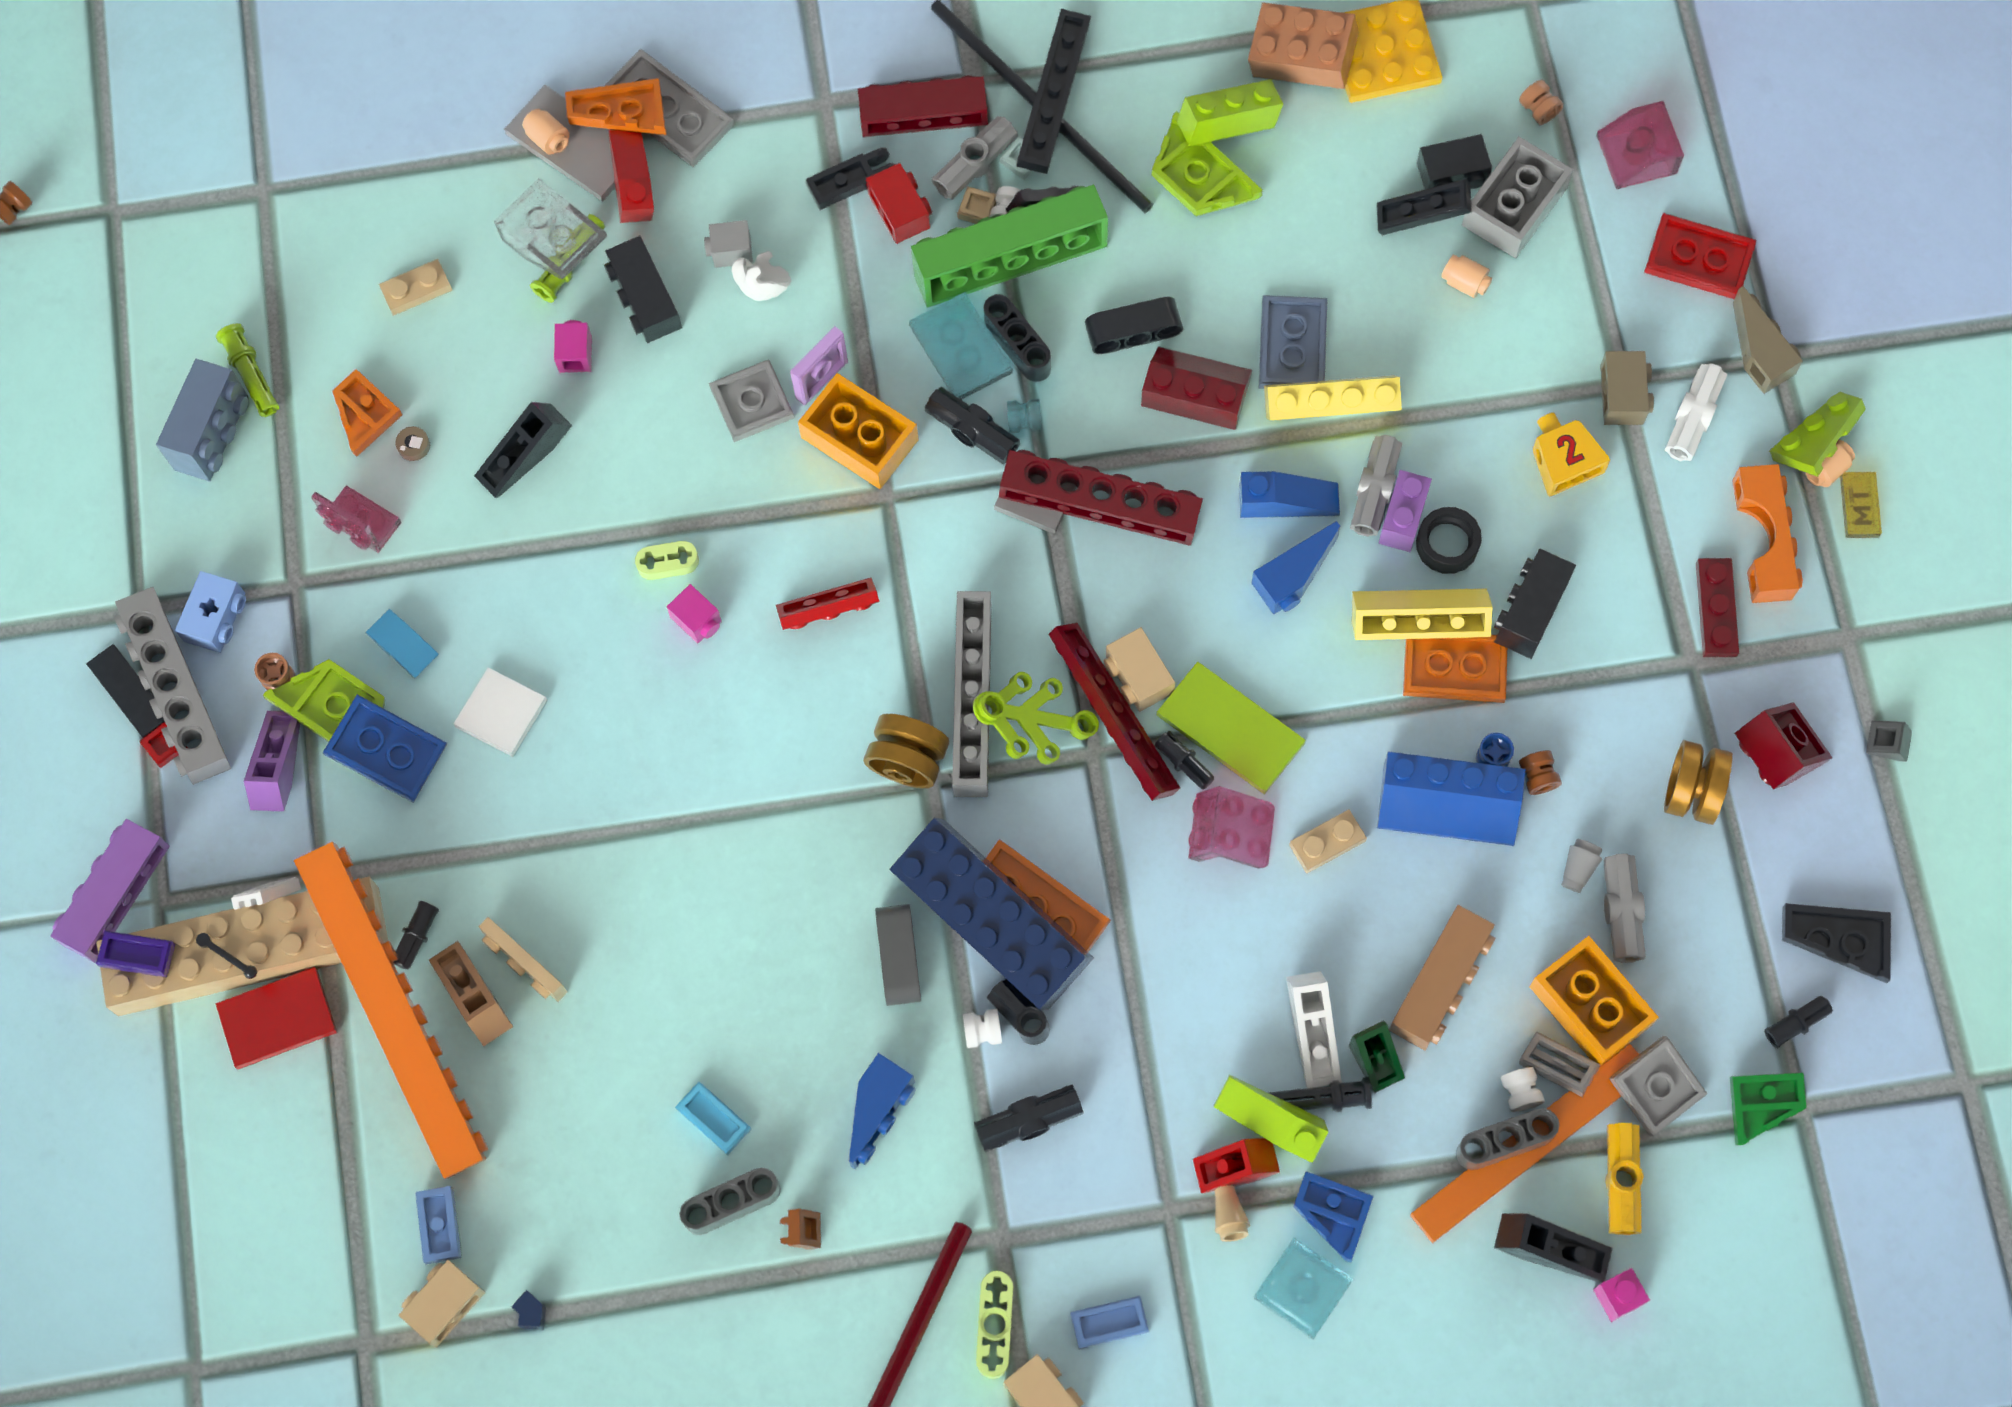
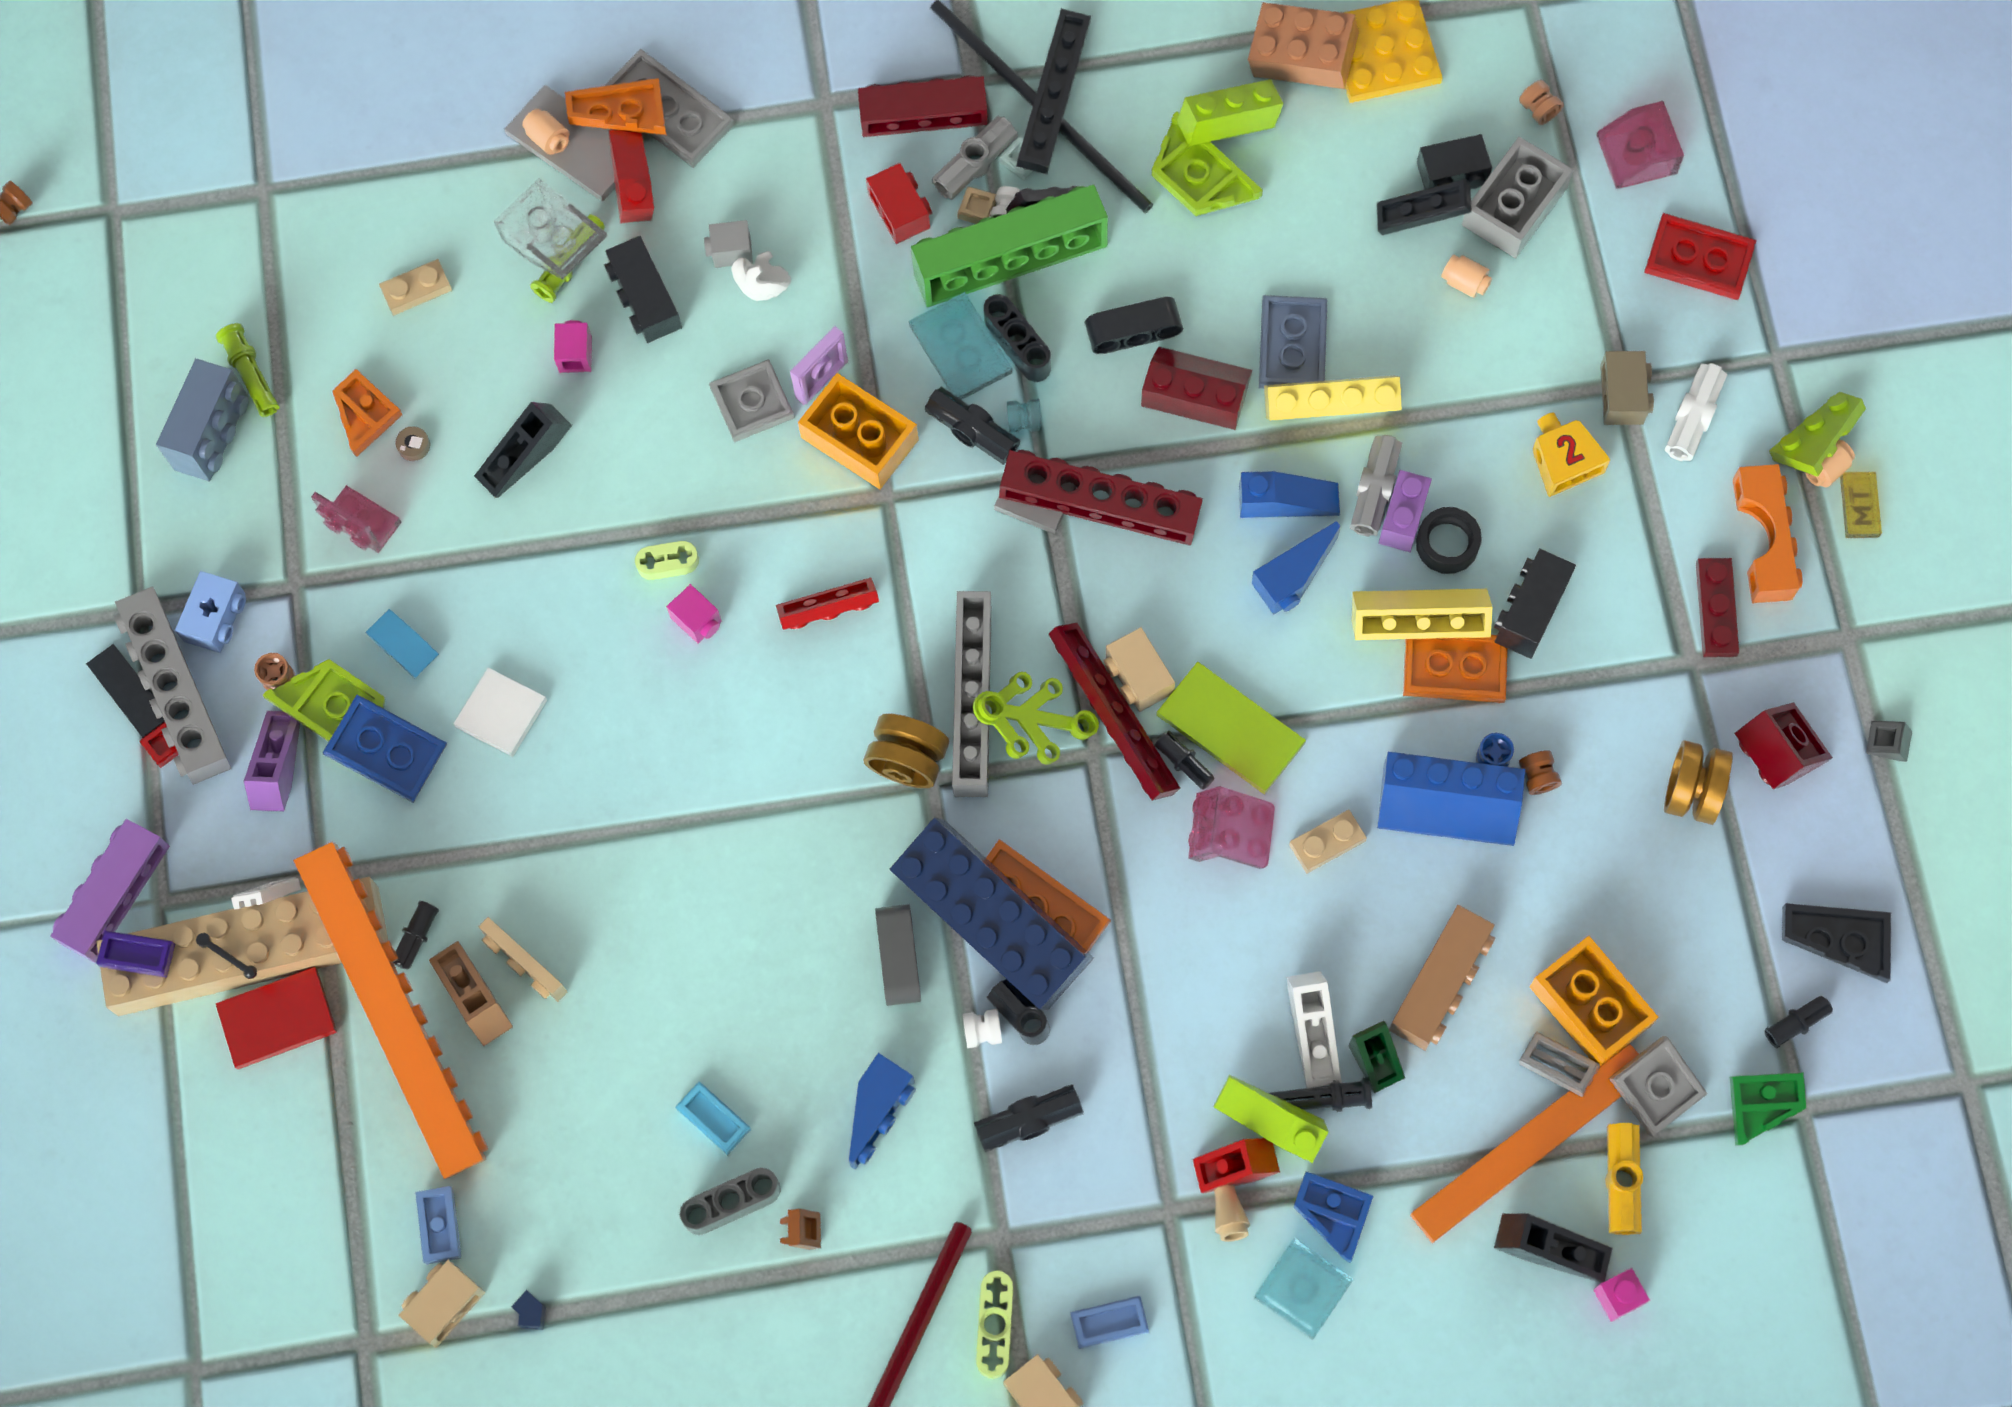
(846, 178): black hinge -> none
(1522, 1088): white wheel -> none
(1523, 1132): dark grey beam -> none
(1580, 864): light grey cone -> none
(1624, 908): light grey piece -> none
(1764, 349): dark tan slope -> none

